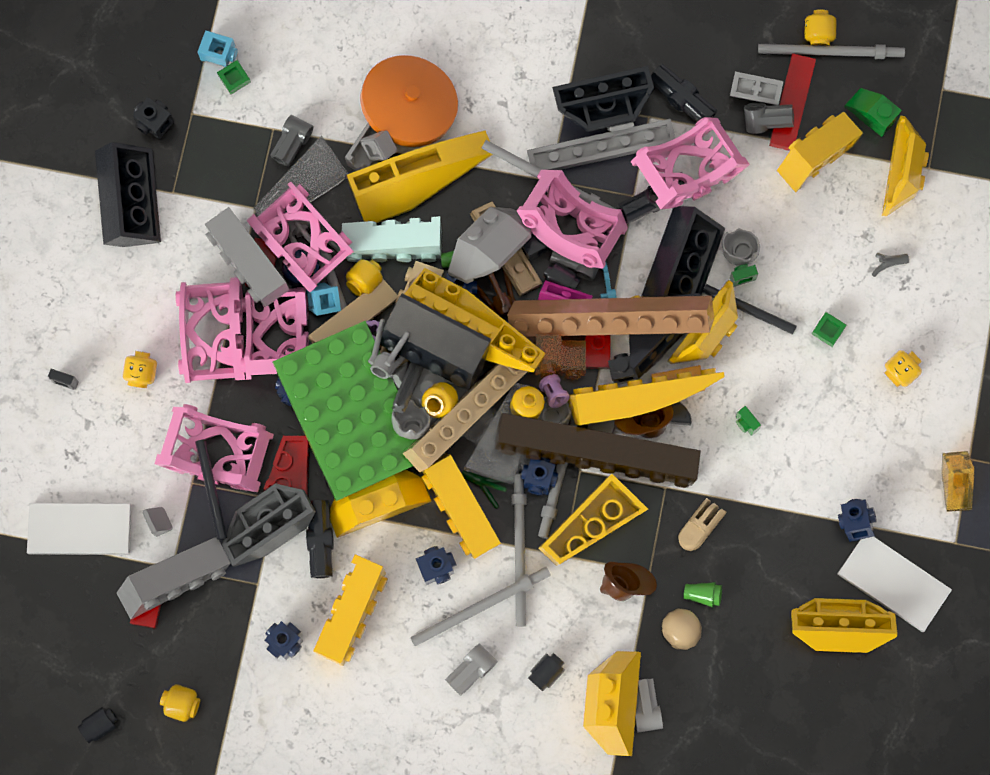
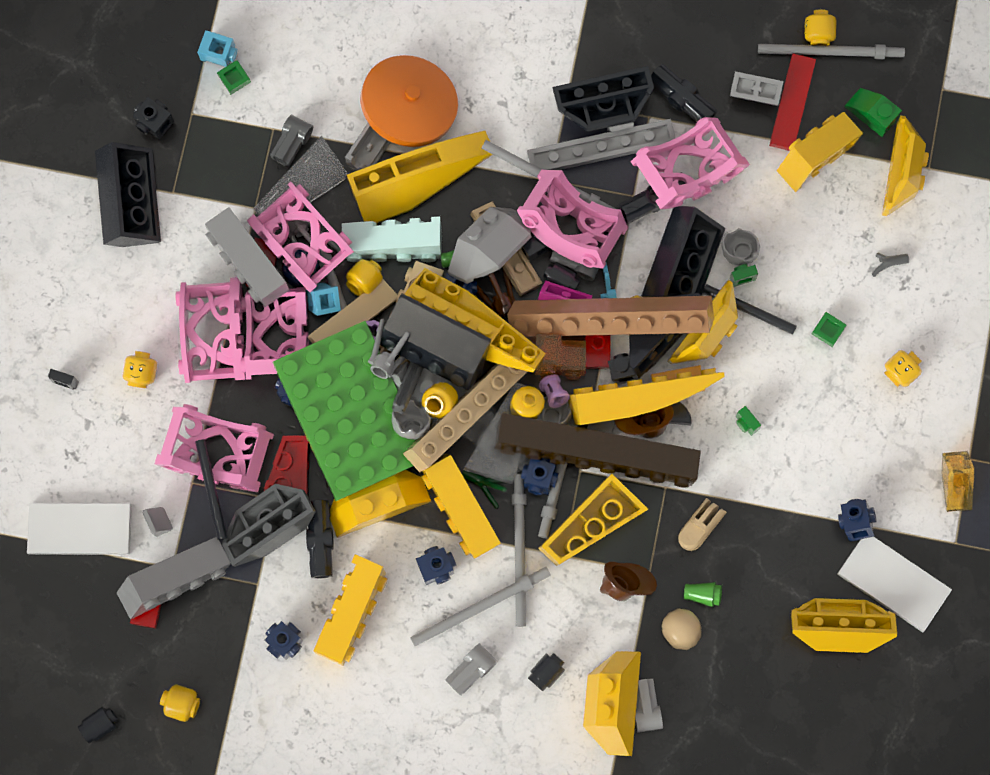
(379, 146): light grey slope -> none
(762, 117): dark grey piece -> none

